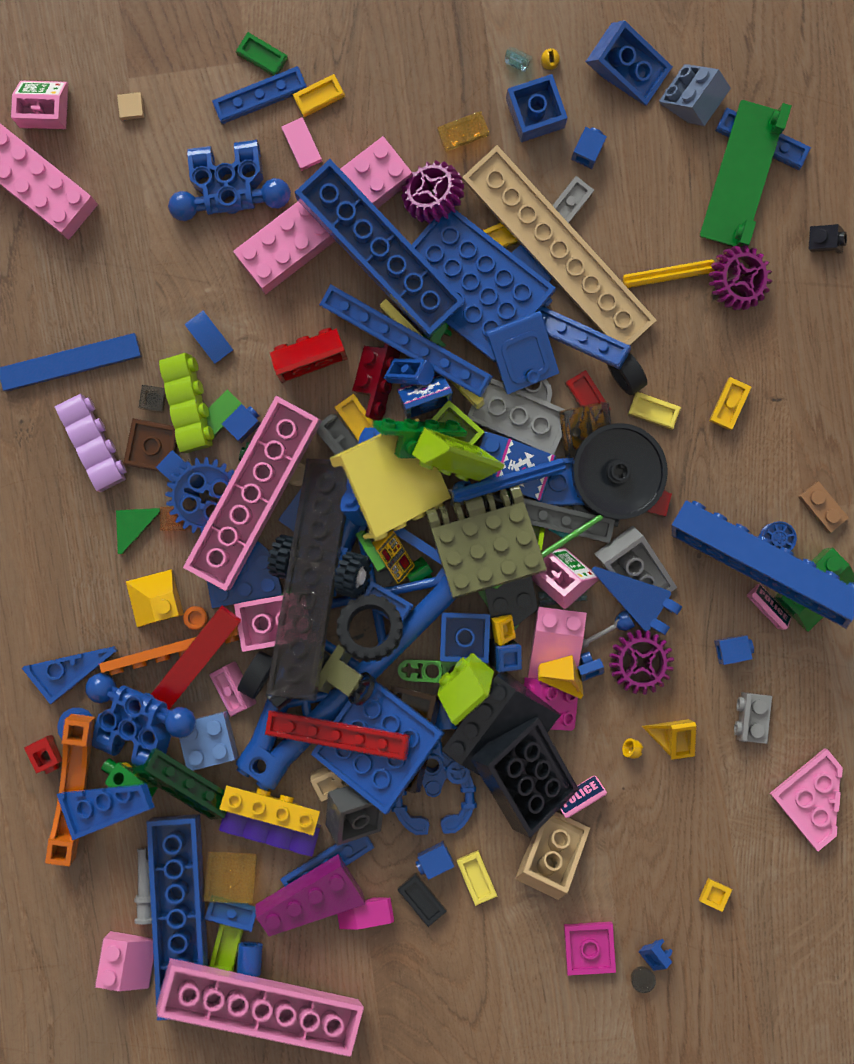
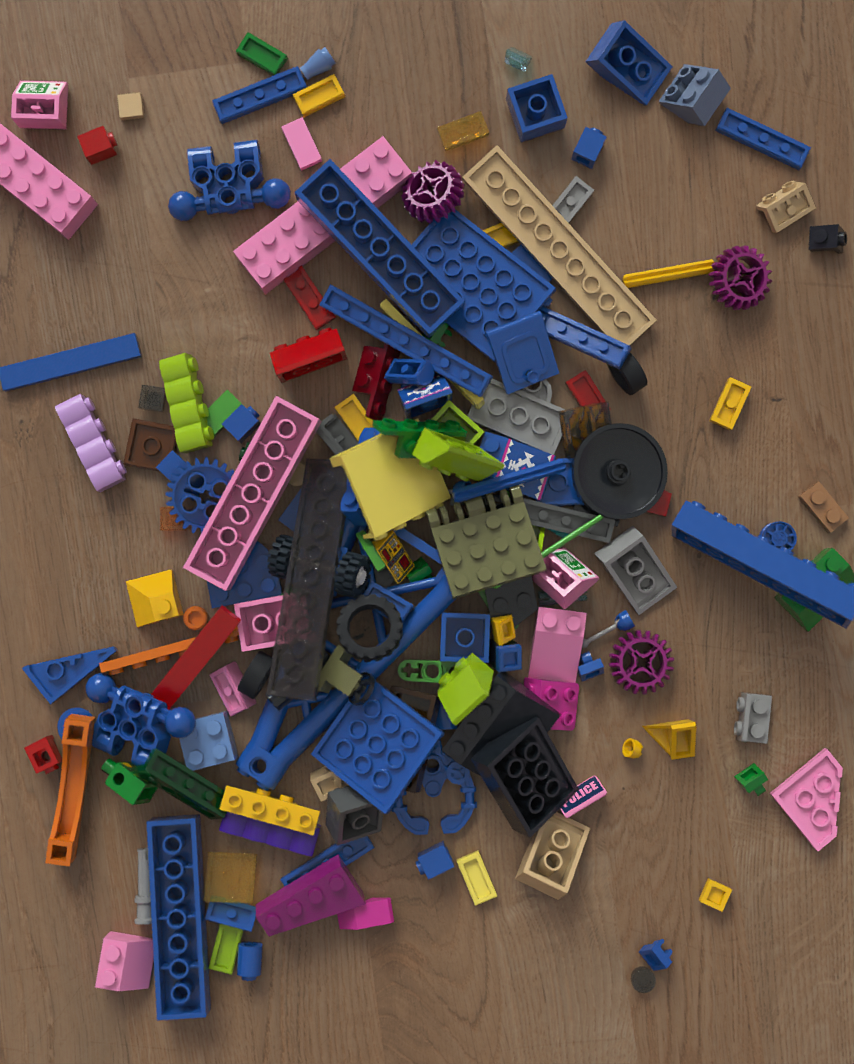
(98, 145): none -> red brick
(98, 808): blue wing -> none
(132, 524): green tile -> none
(208, 336): blue slope -> none
(259, 1007): bright pink brick -> none
(308, 298): none -> red tile
(318, 63): none -> medium blue cone
(337, 735): red tile -> none
(422, 899): black tile -> none
(545, 60): yellow hinge -> none
(562, 675): yellow slope -> none
(589, 948): dark pink tile -> none
(639, 599): blue flag -> none
(654, 410): light yellow tile -> none
(734, 649): blue brick -> none
(743, 173): green bracket -> none
(752, 779): none -> green tile
(769, 607): bright pink slope -> none
(786, 205): none -> tan bracket

